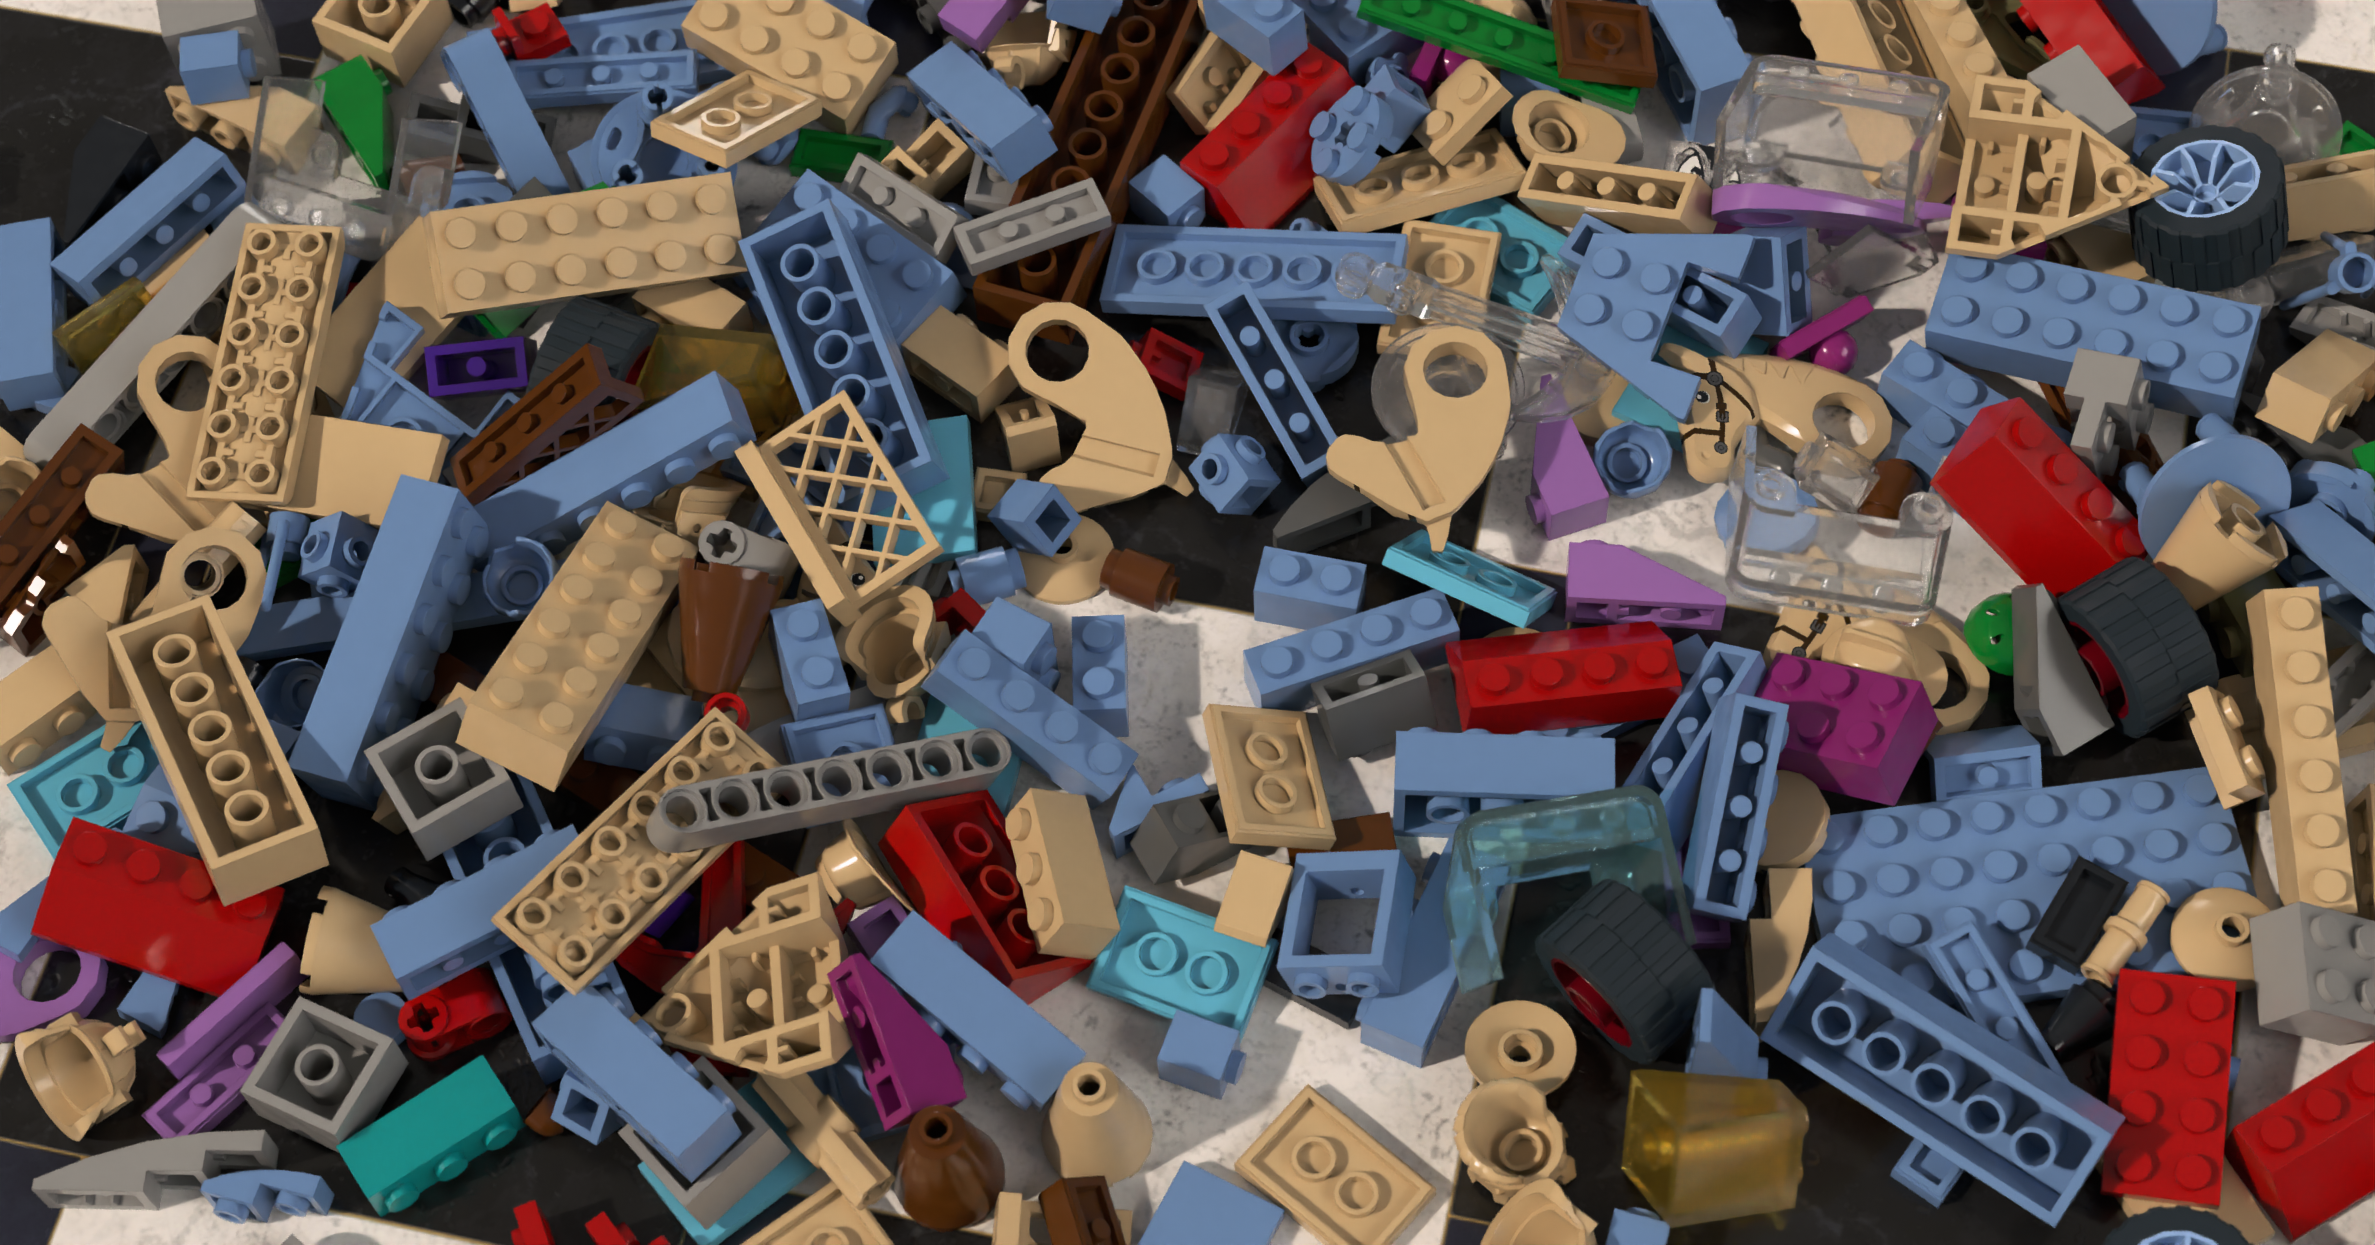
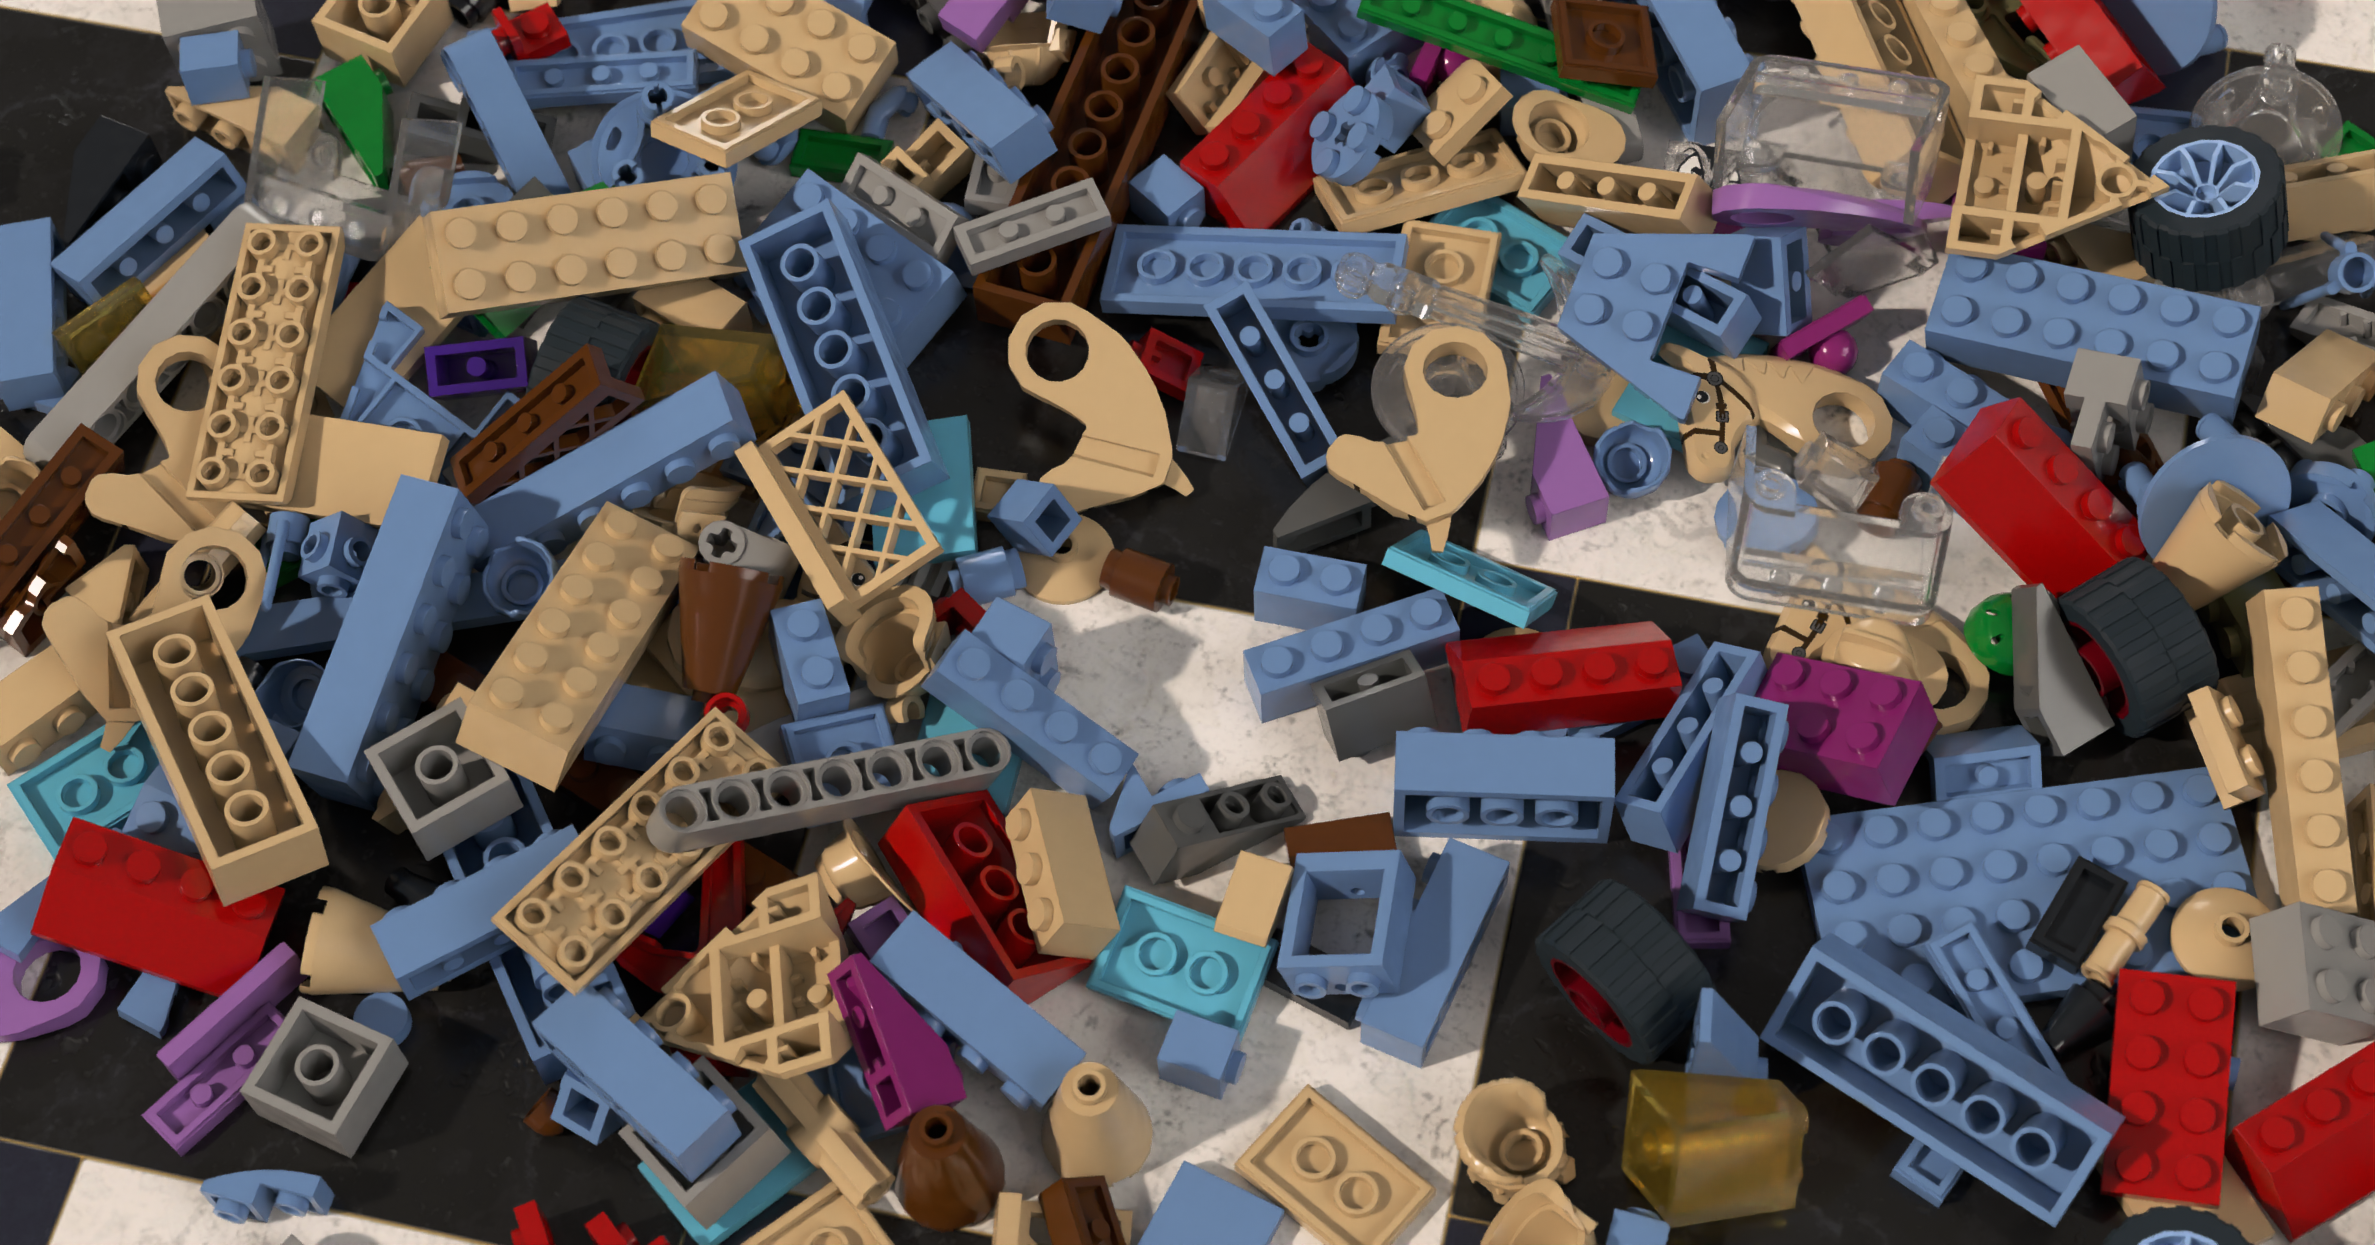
(80, 1069): tan helmet -> none
(138, 1173): light grey slope -> none
(431, 1137): teal brick -> none
(460, 1013): red piece -> none
(960, 363): tan brick -> none
(1029, 434): tan slope -> none
(1101, 671): medium blue brick -> none
(1234, 473): medium blue brick -> none
(1268, 777): tan tile -> none
(1526, 1031): tan dish -> none
(1606, 832): clear light blue windscreen -> none
(1624, 587): medium lavender slope -> none
(1776, 942): tan slope -> none

